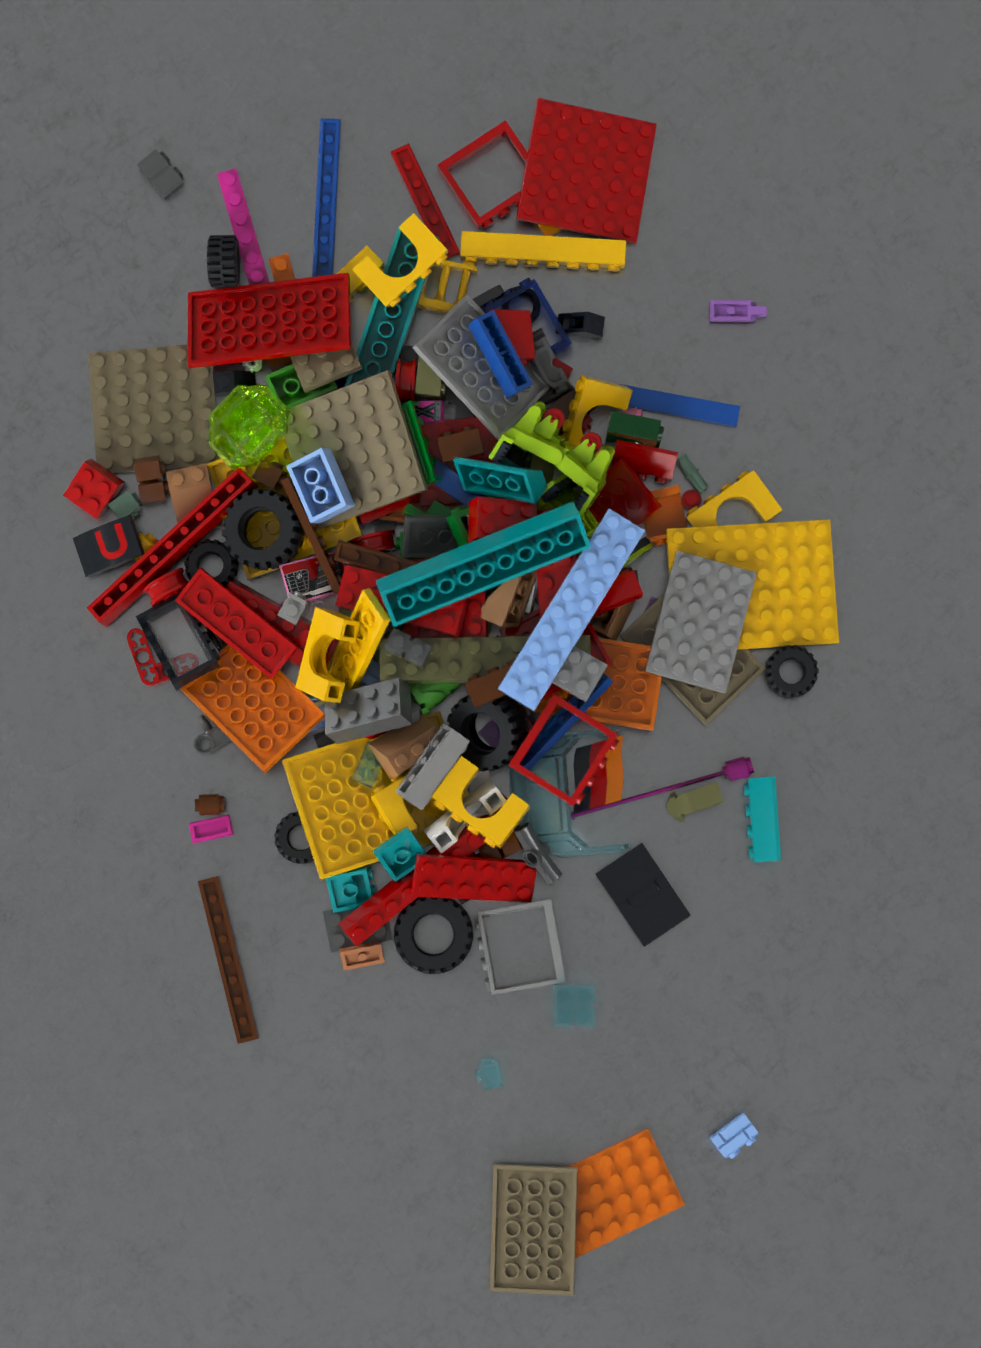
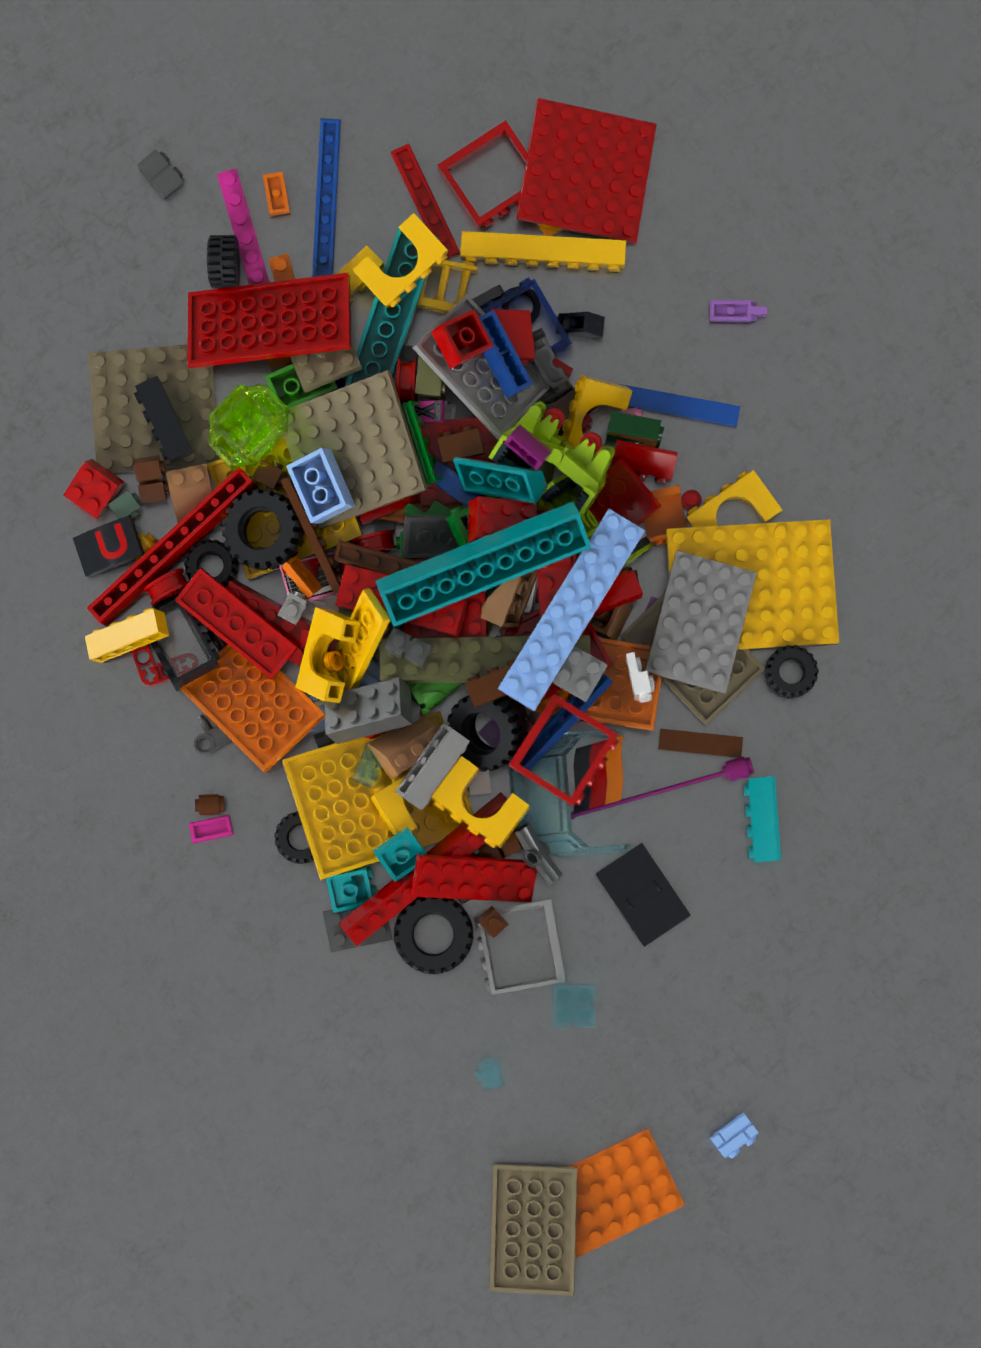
(126, 635): none -> yellow brick
(164, 420): none -> black brick
(226, 381): black slope -> none
(228, 959): reddish brown plate -> none
(255, 367): white plate -> none
(276, 193): none -> orange plate
(302, 576): none -> orange plate
(333, 661): none -> light orange tile
(362, 955): nougat plate -> none
(462, 339): none -> red brick
(481, 802): white arch -> none
(492, 921): none -> reddish brown brick
(528, 447): none -> magenta brick
(641, 683): none -> white plate
(692, 473): sand green axle -> none
(694, 800): olive piece -> none
(700, 743): none -> reddish brown tile

